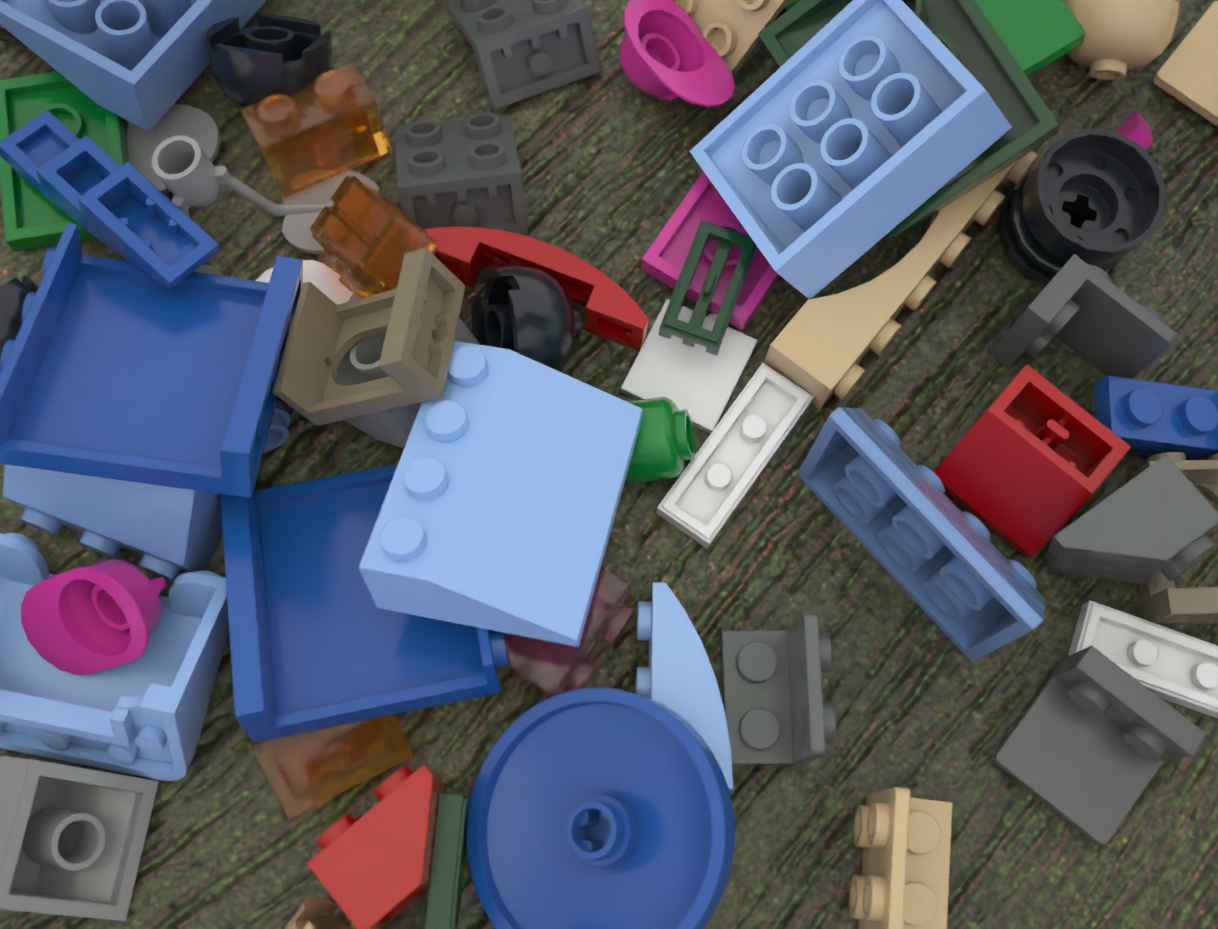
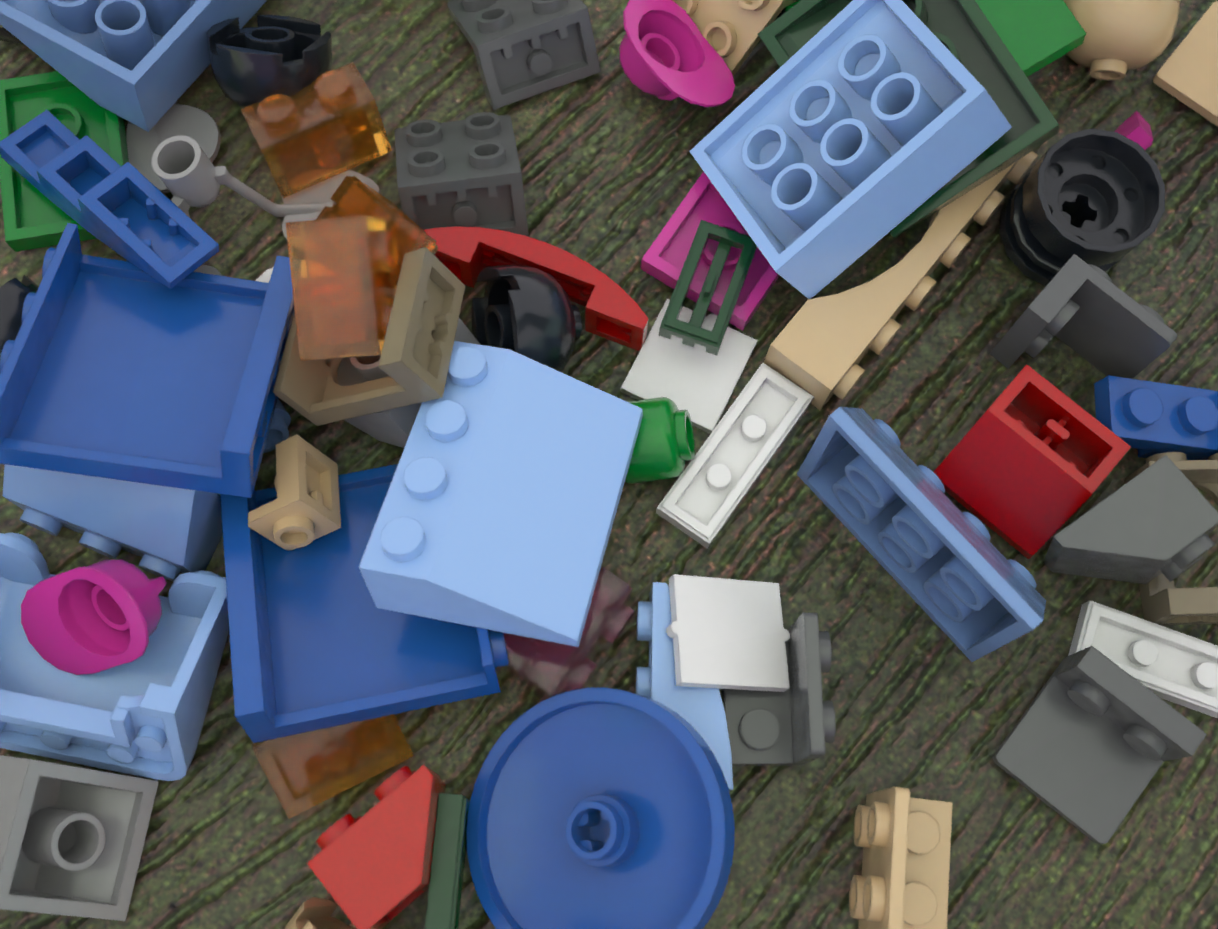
(305, 500): none -> tan bracket
(341, 285): none -> clear orange brick
(728, 634): none -> white piece

